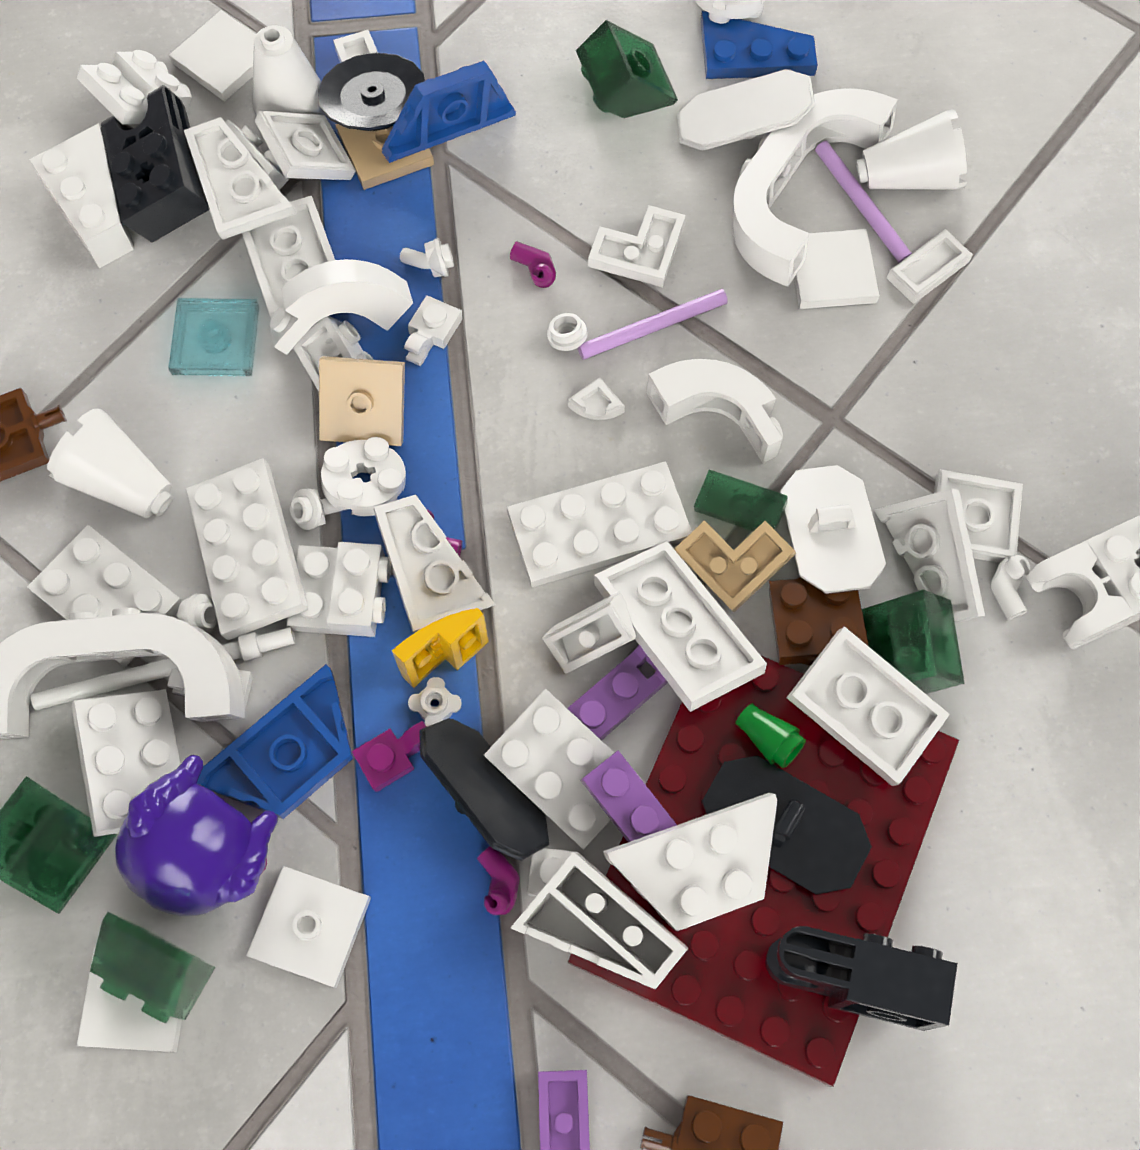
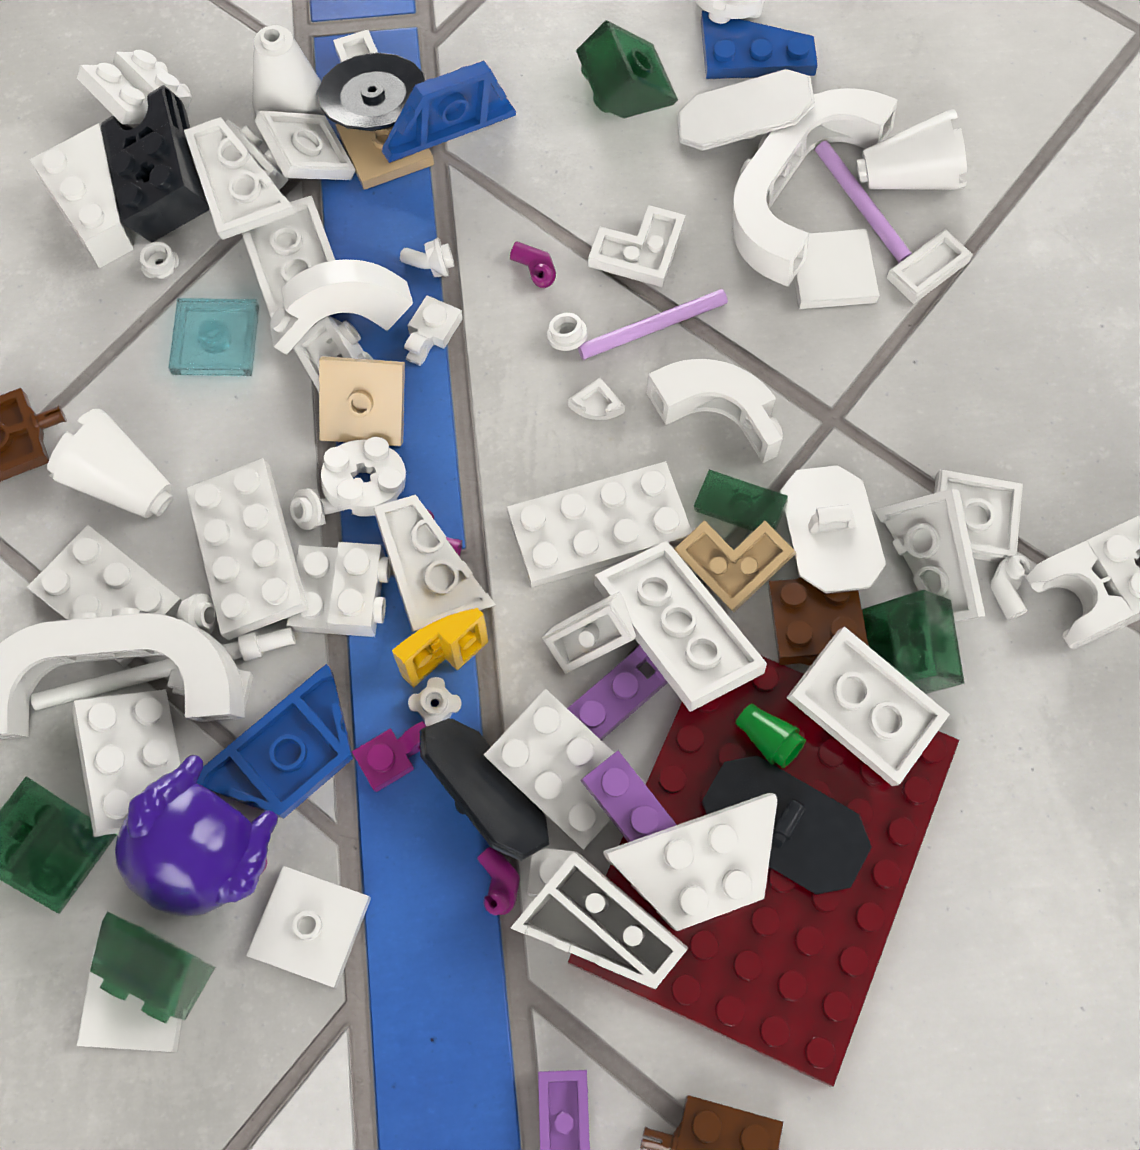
(155, 253): none -> white plate
(218, 55): white tile -> none
(867, 976): black brick -> none

